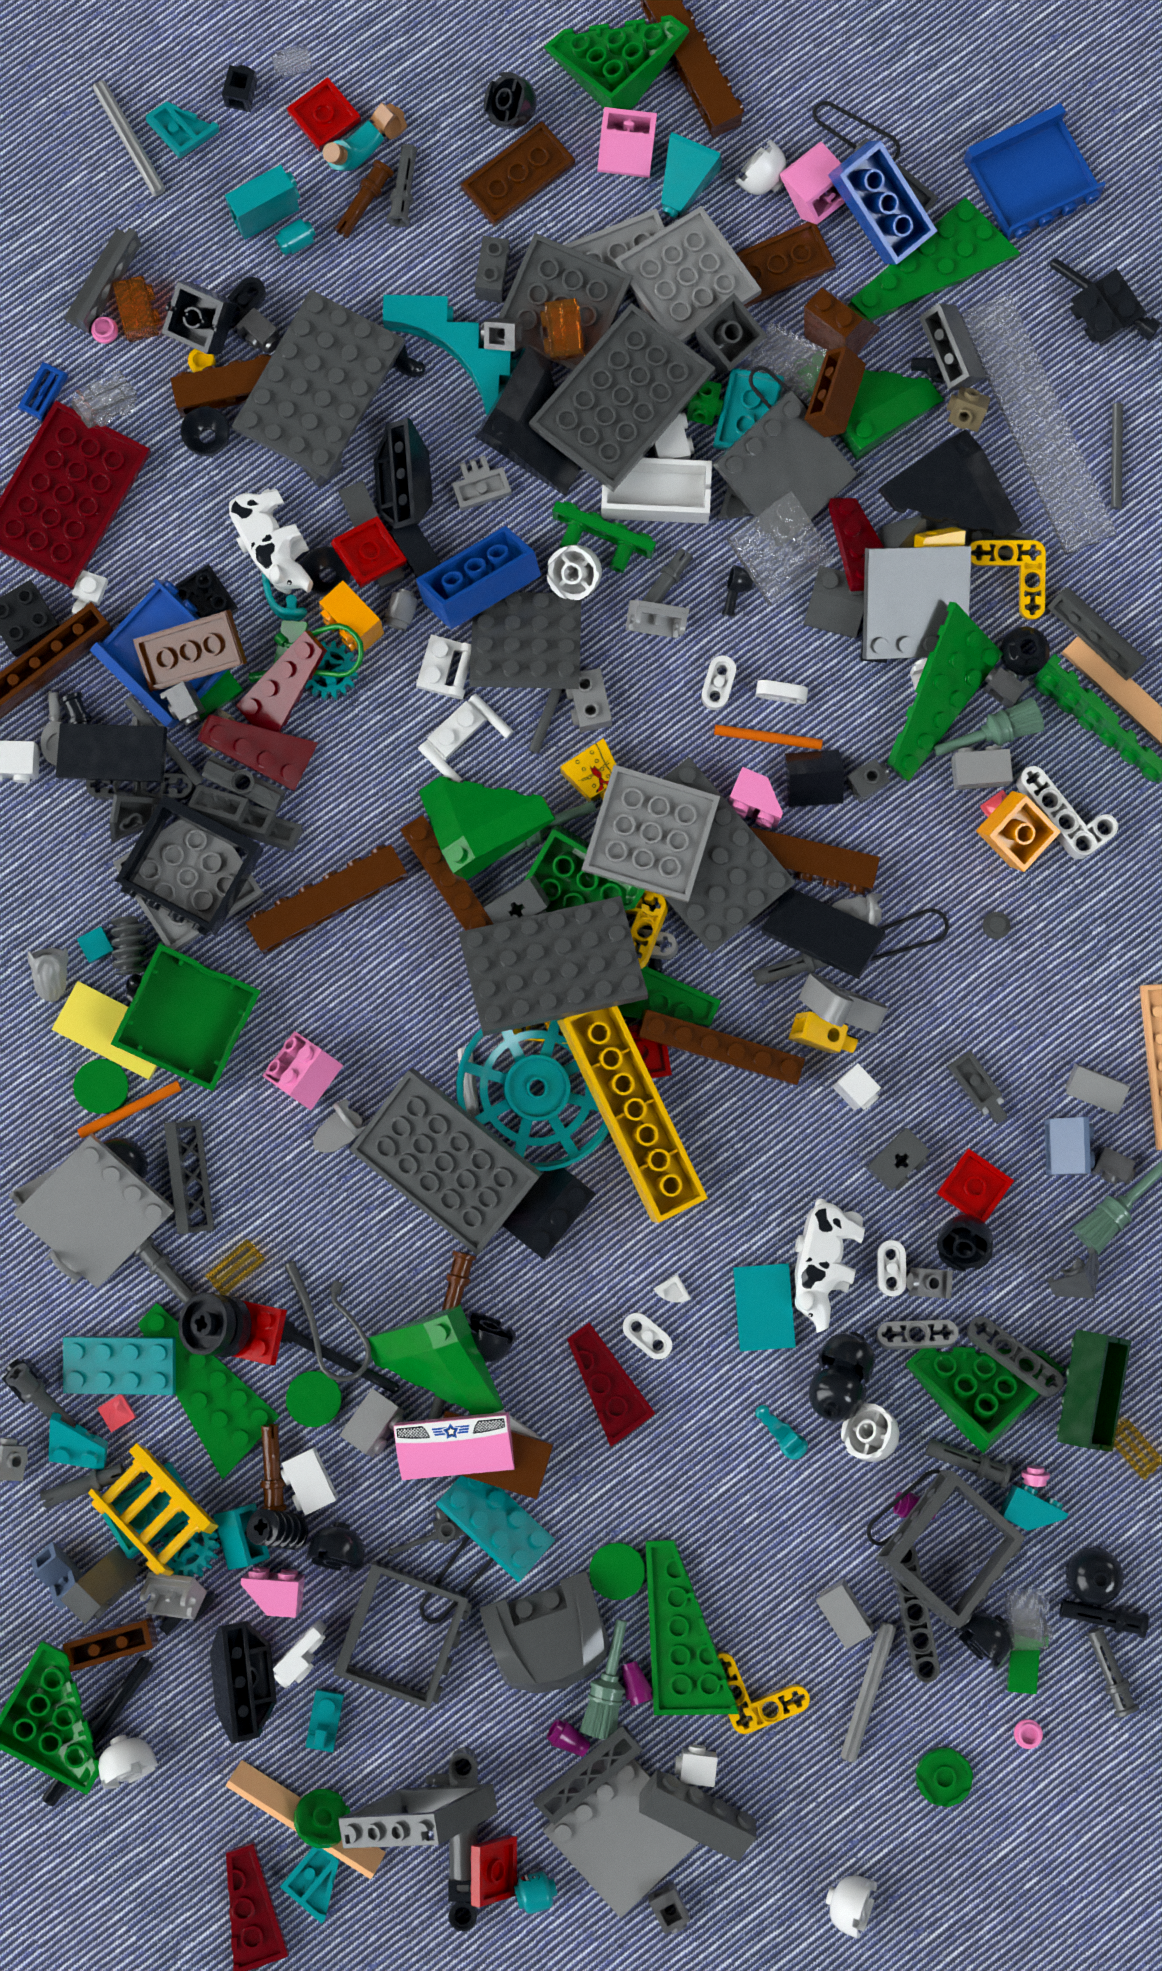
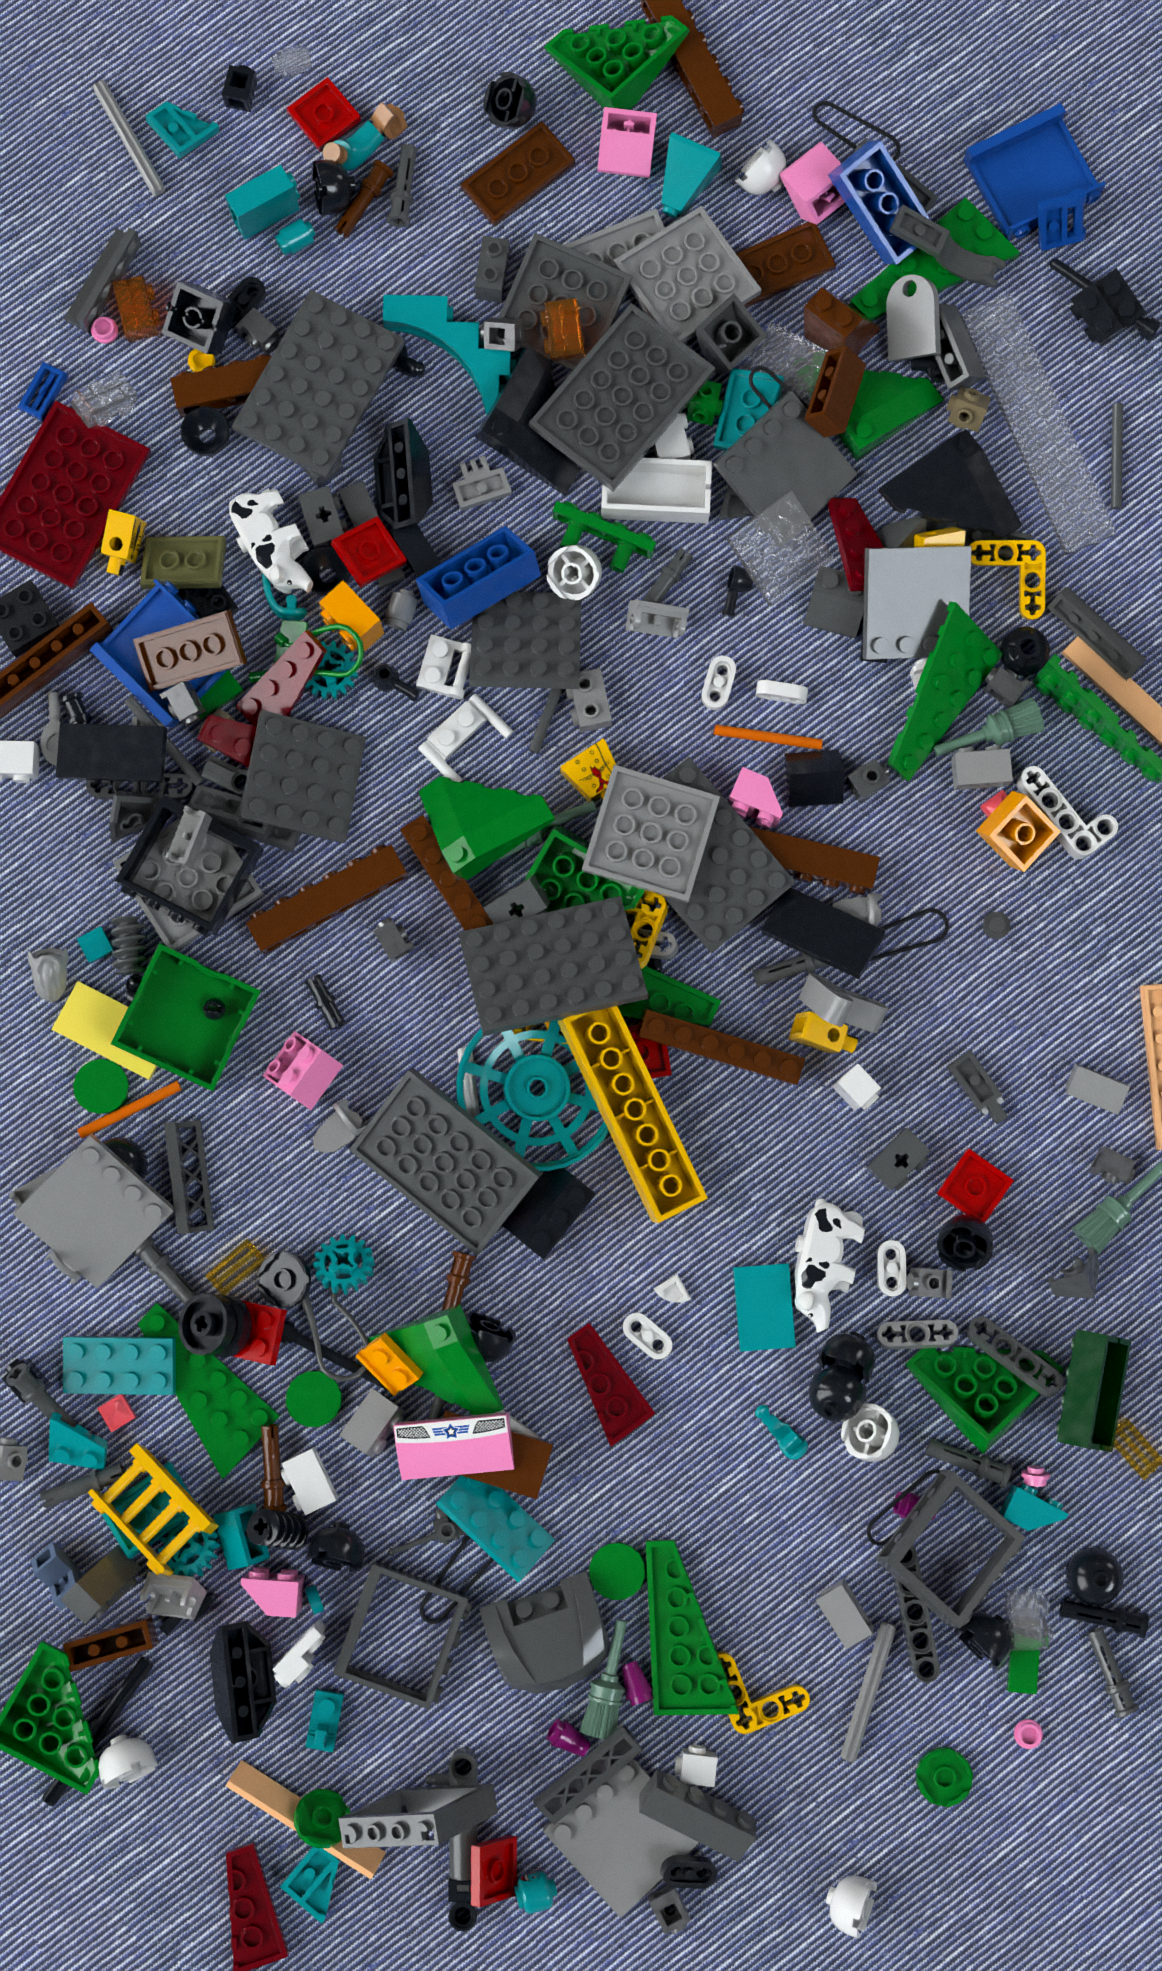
(88, 589): white plate -> none
(125, 530): none -> yellow torso
(184, 561): none -> olive tile
(189, 837): none -> light grey hinge
(213, 1015): none -> black hinge
(284, 1279): none -> tile
(302, 777): none -> dark grey plate
(314, 506): none -> dark grey brick
(314, 1599): none -> teal tile
(325, 1002): none -> black pin
(332, 186): none -> black cylinder
(345, 1253): none -> teal gear
(389, 1364): none -> light orange plate
(393, 682): none -> black bar
(393, 939): none -> flat silver brick
(686, 1874): none -> black plate
(913, 320): none -> light grey tile
(938, 243): none -> dark grey piece
(1053, 220): none -> blue plate
(1068, 1146): slope -> none

